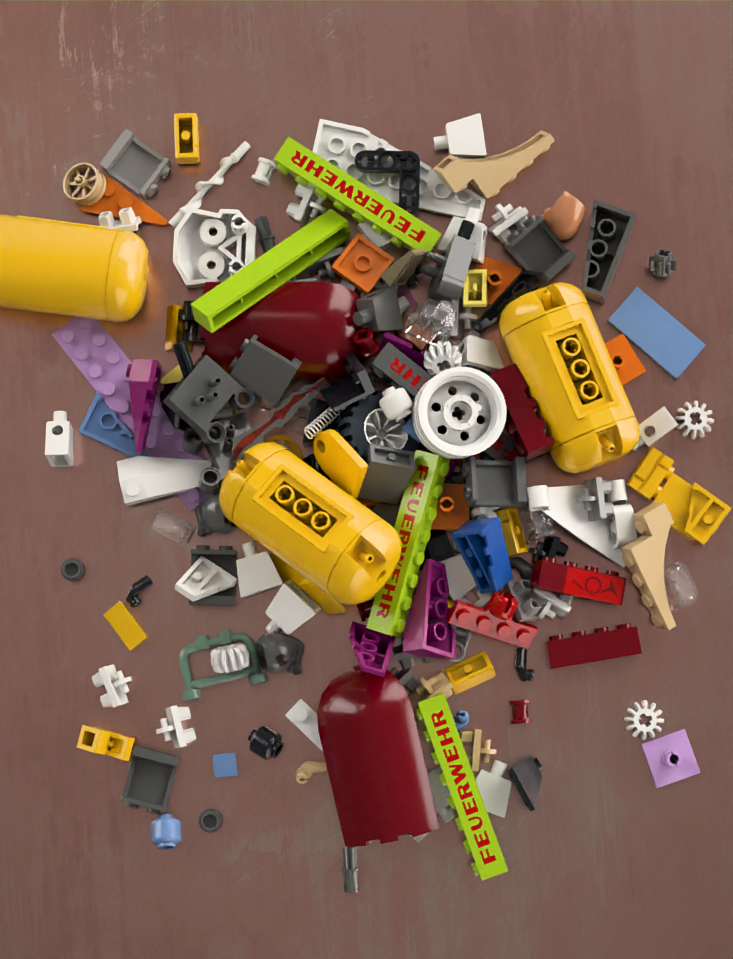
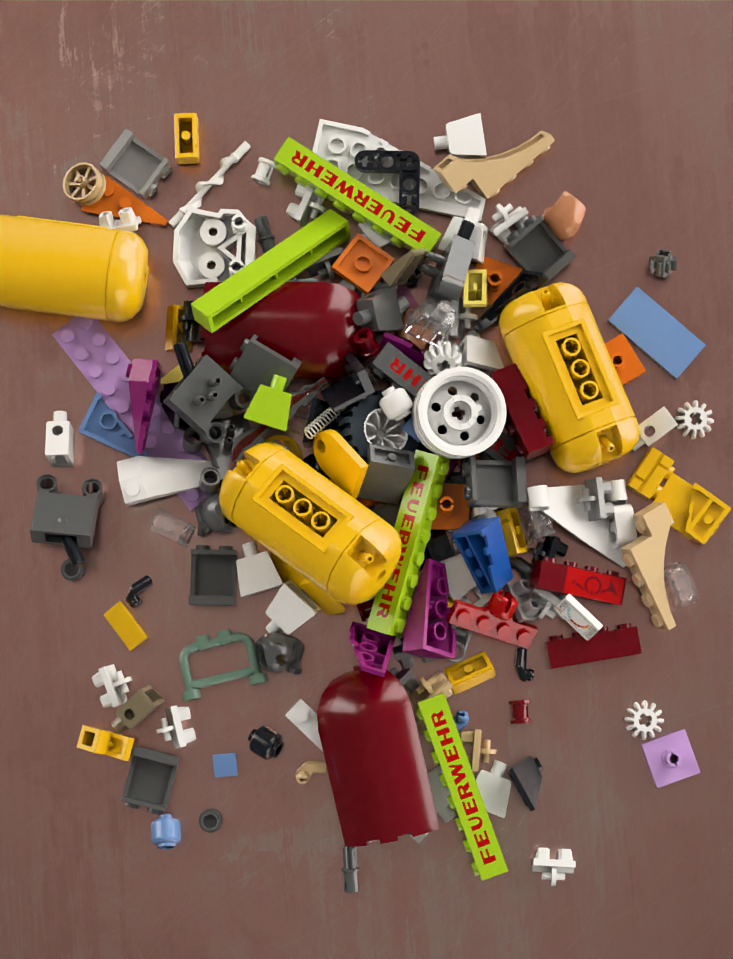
(66, 517): none -> dark grey piece
(143, 704): none -> dark tan torso
(204, 580): white wing -> none
(229, 658): white gear -> none
(271, 405): none -> lime torso
(557, 868): none -> white hips
(578, 617): none -> white tile
(606, 245): dark grey wedge -> none

